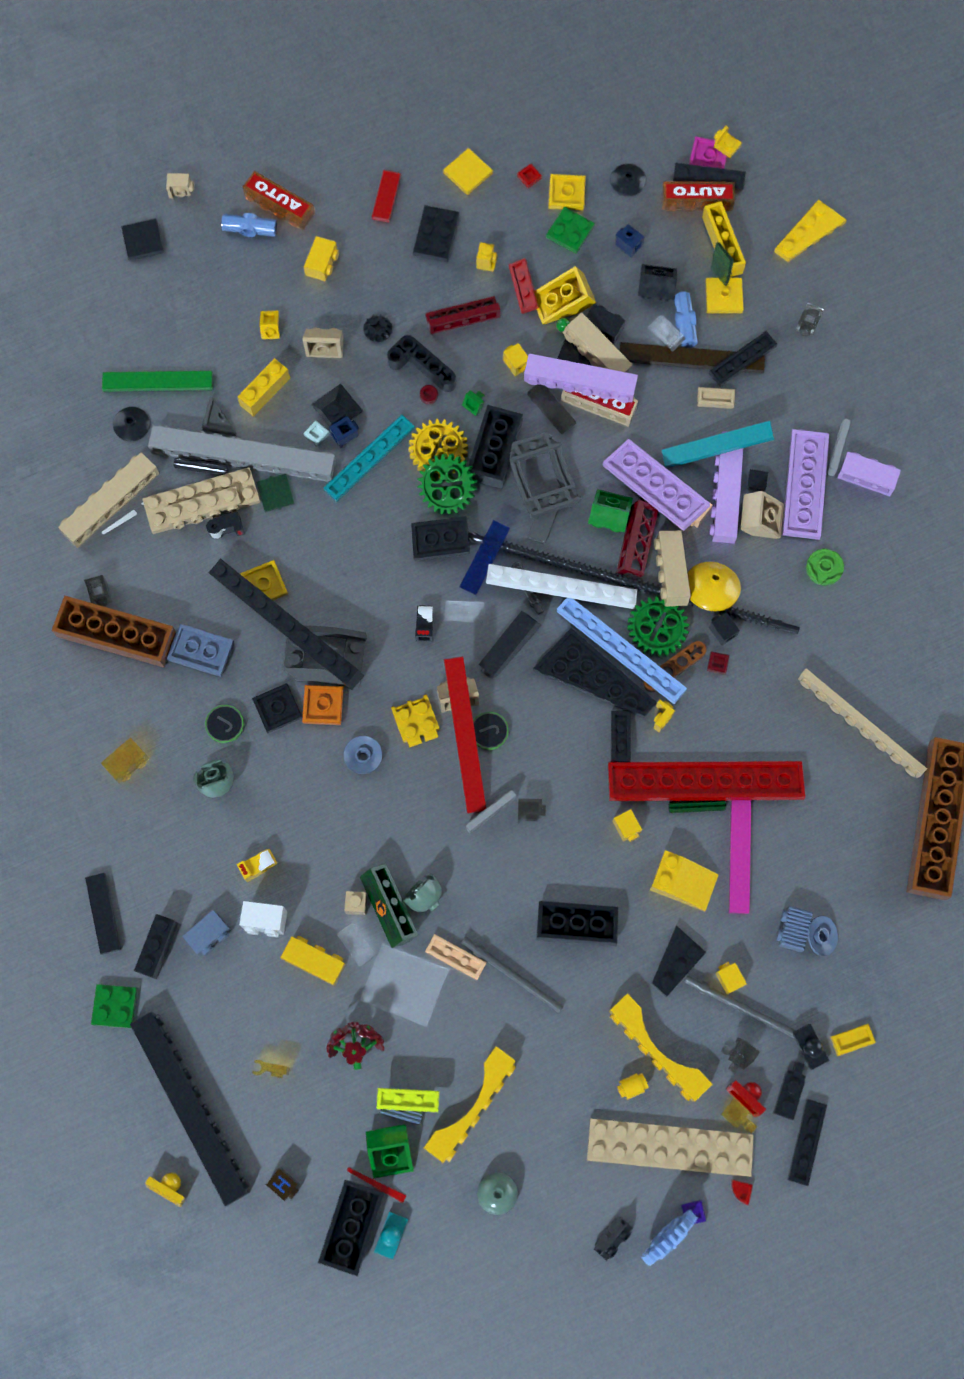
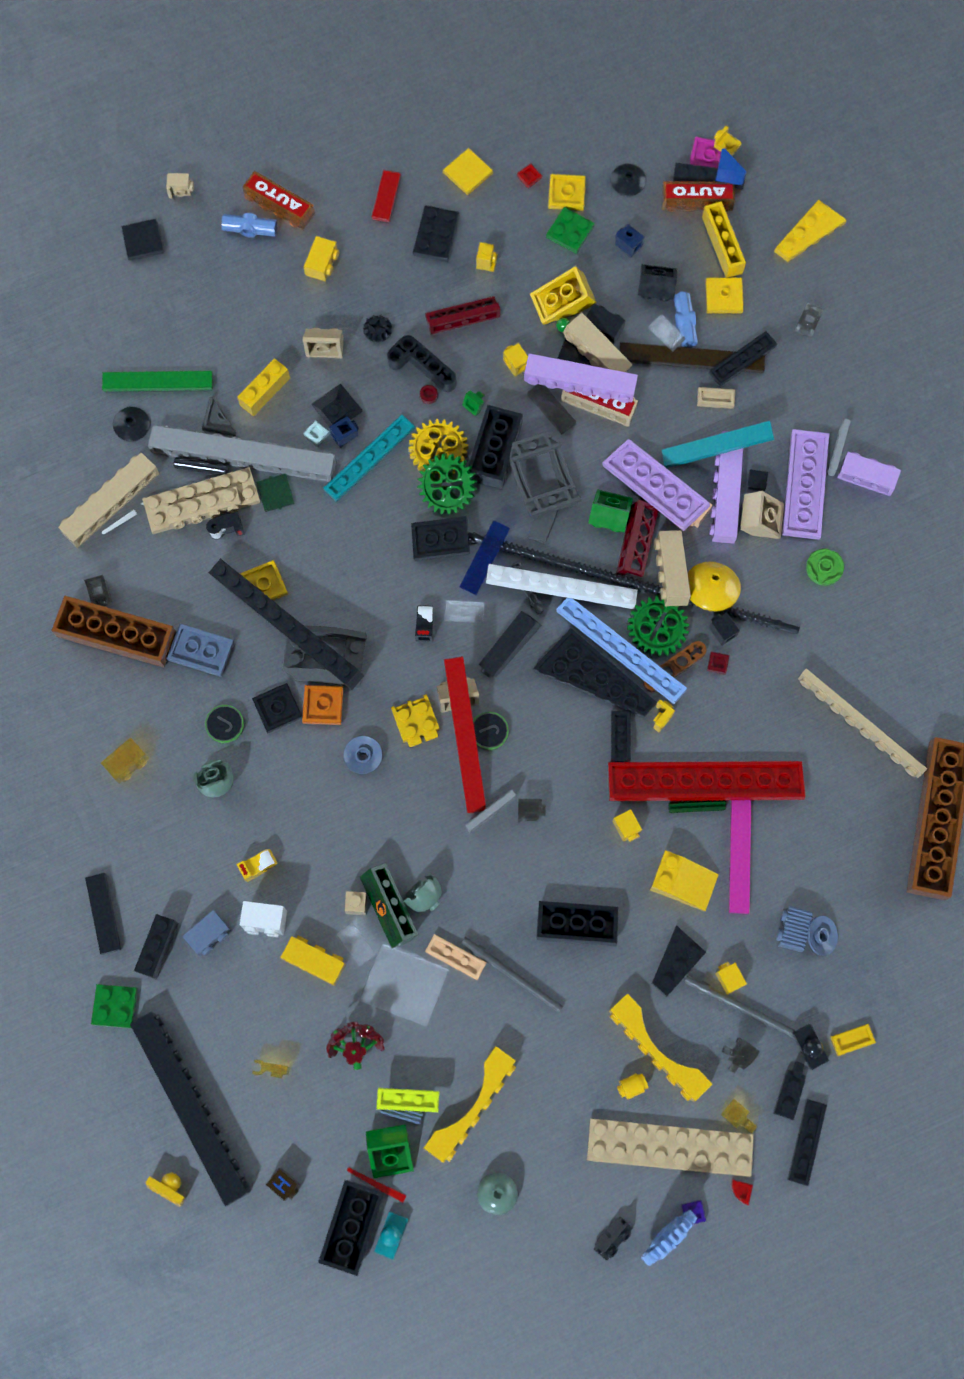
(269, 324): yellow bracket -> none
(523, 286): red tile -> none
(722, 263): clear green piece -> none
(729, 169): none -> blue slope
(747, 1096): red tile -> none

